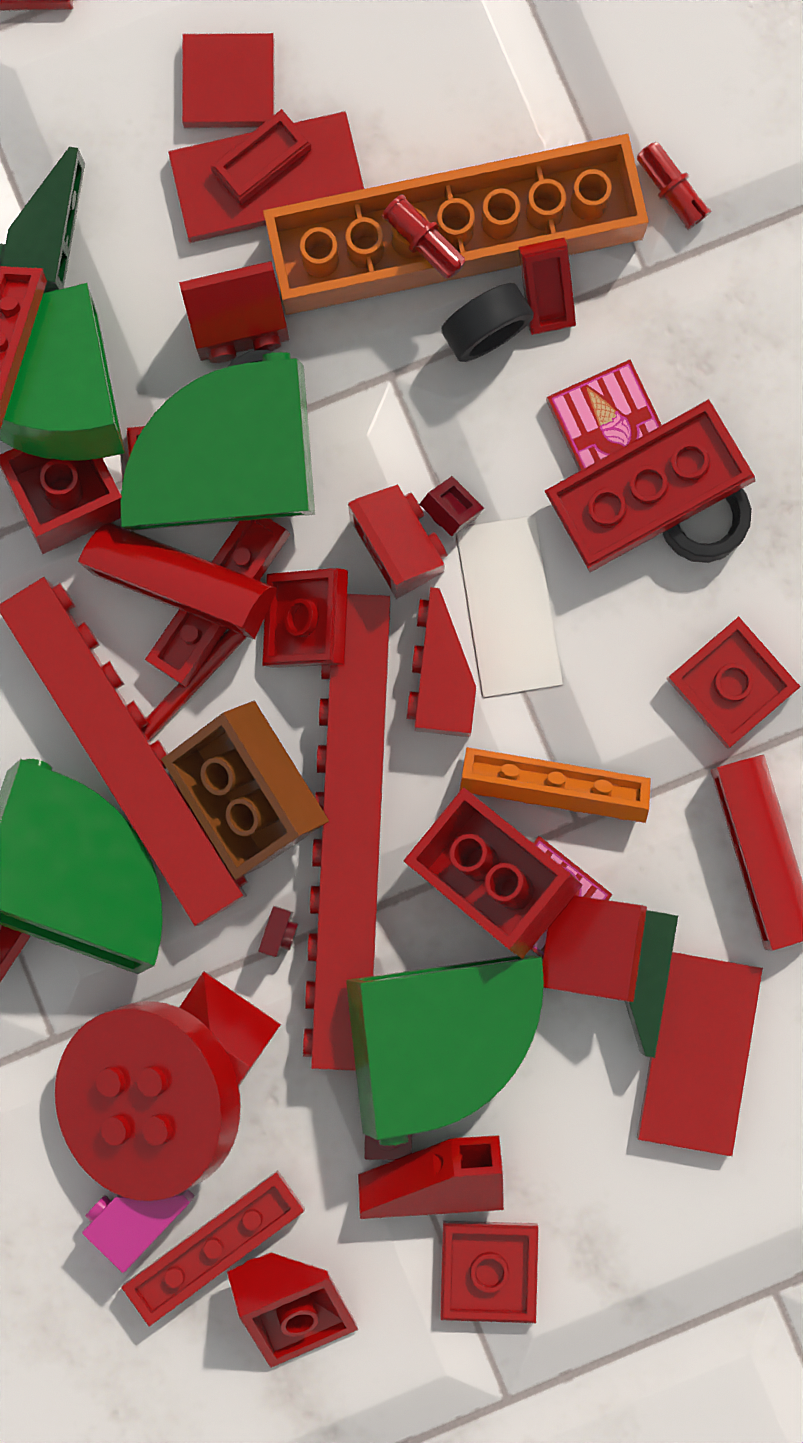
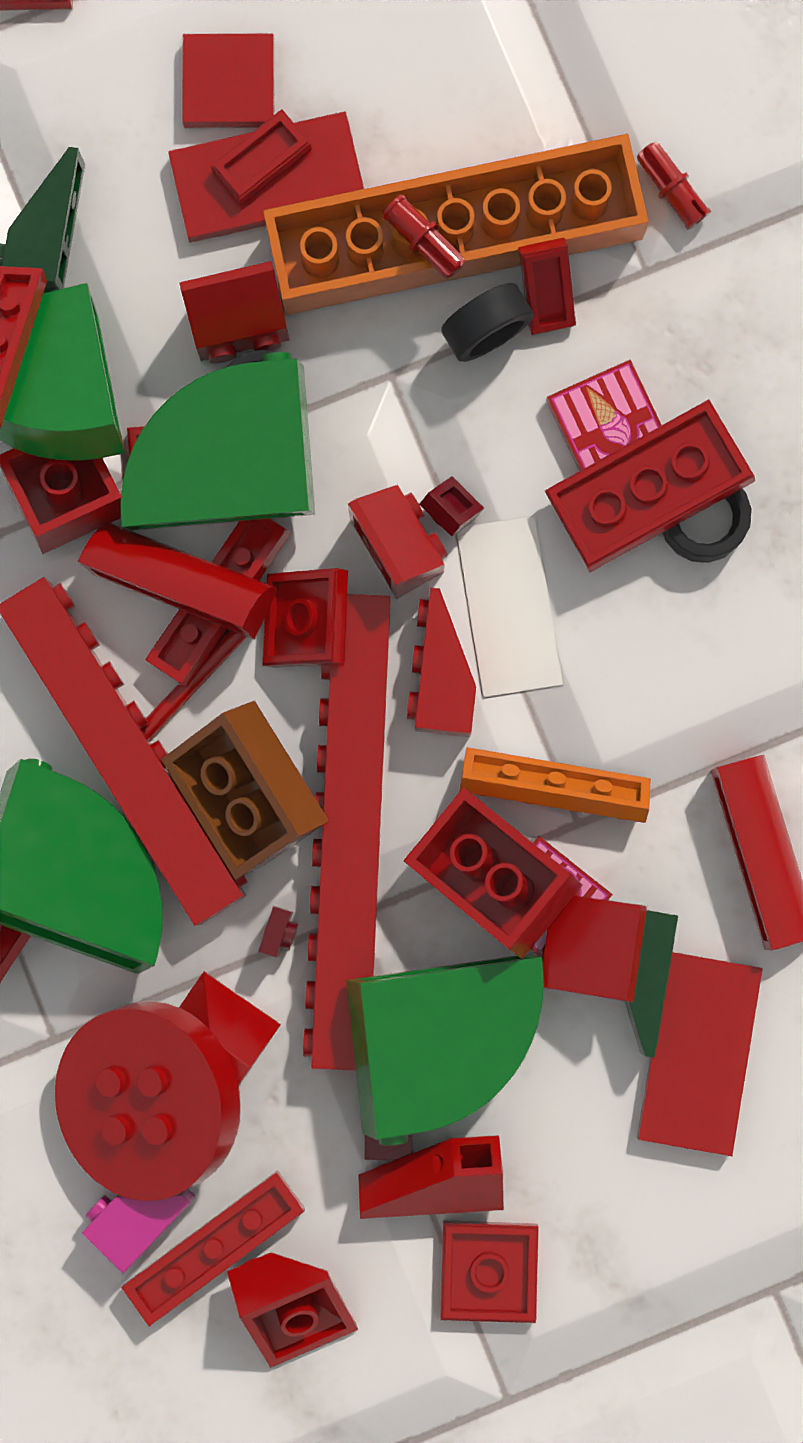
(733, 682): red plate -> none

